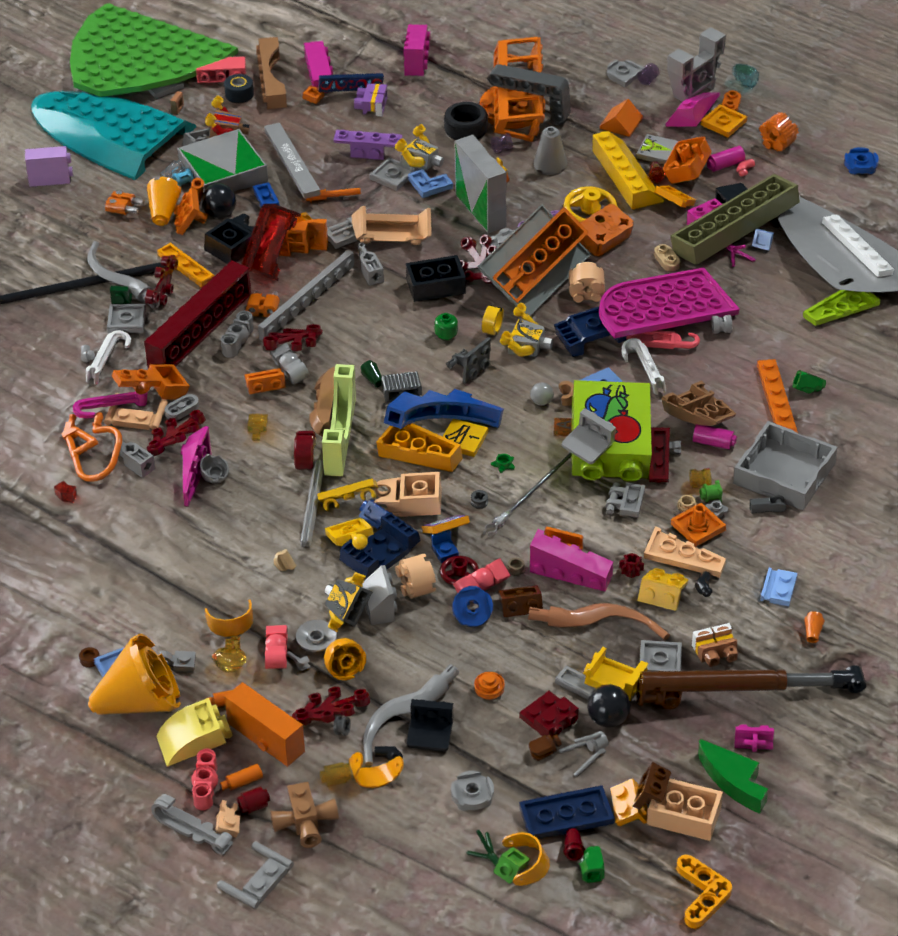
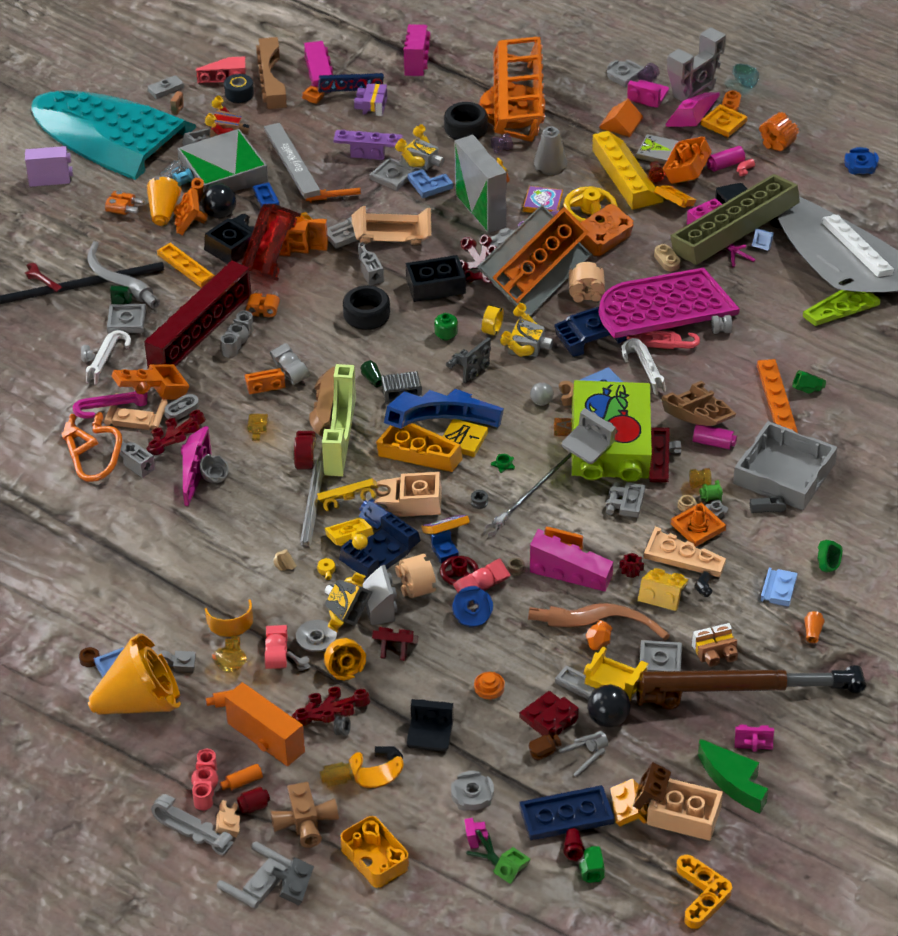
(34, 273): none -> dark red piece
(65, 492): clear red piece -> none
(134, 53): bright green piece -> none
(164, 285): dark red plant -> none
(192, 730): light yellow piece -> none
(294, 880): none -> dark grey plate
(296, 335): dark red plant -> none
(307, 294): light grey plate -> none
(326, 568): none -> yellow piece
(370, 318): none -> black tyre
(374, 841): none -> light orange axle
(401, 705): light grey animal -> none
(403, 636): none -> dark red plate
(471, 829): none -> dark pink tile
(519, 600): reddish brown bracket -> none
(536, 83): dark grey beam -> none
(538, 196): none -> tile
(542, 865): light orange piece -> none
(599, 635): none -> orange rock
(646, 93): none -> dark pink bracket
(829, 555): none -> green rock

